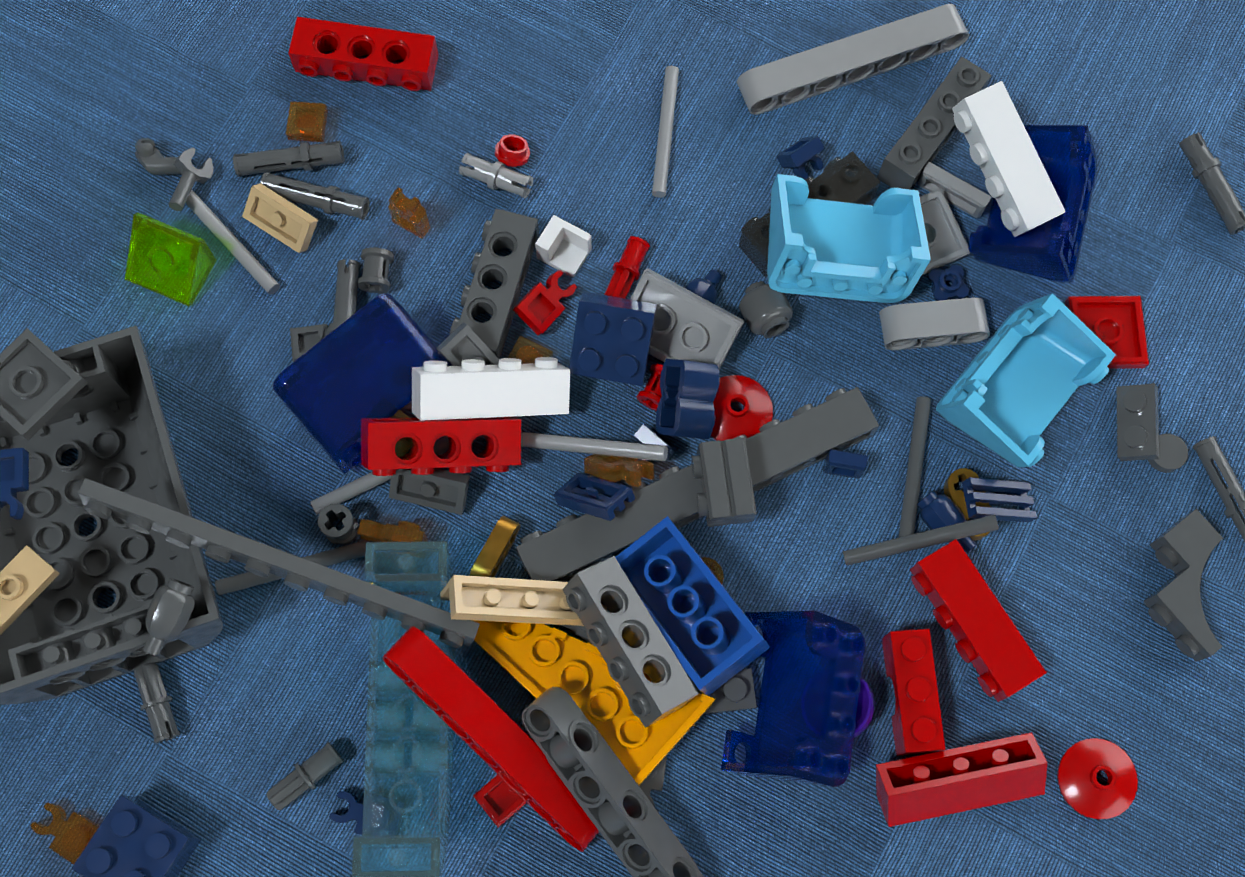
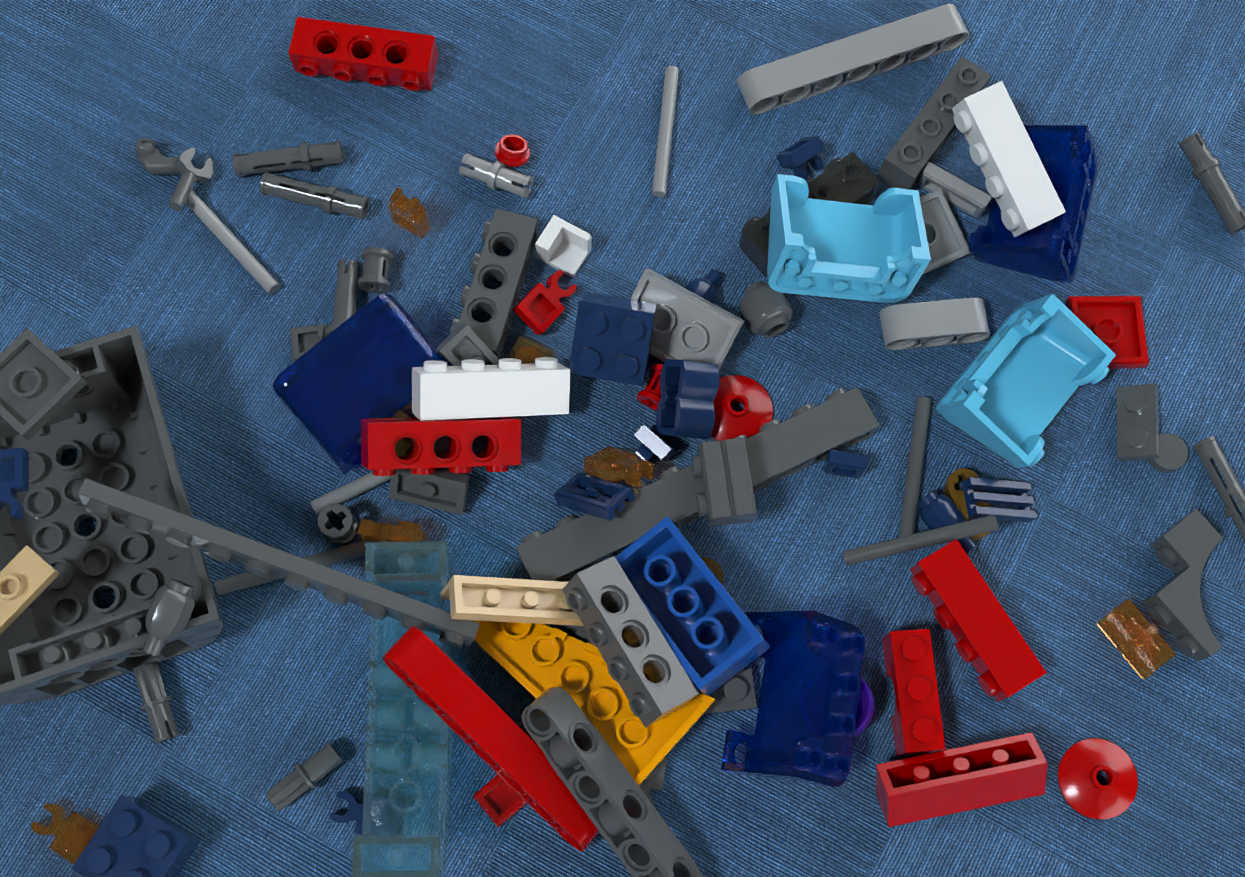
(167, 260): clear neon green slope -> none
(279, 218): tan plate -> none
(306, 121): clear orange plate -> none
(496, 548): pearl gold beam -> none
(594, 446): light grey bar -> none
(627, 269): red axle -> none
(939, 287): dark blue plate -> none
(1136, 639): none -> clear orange hips

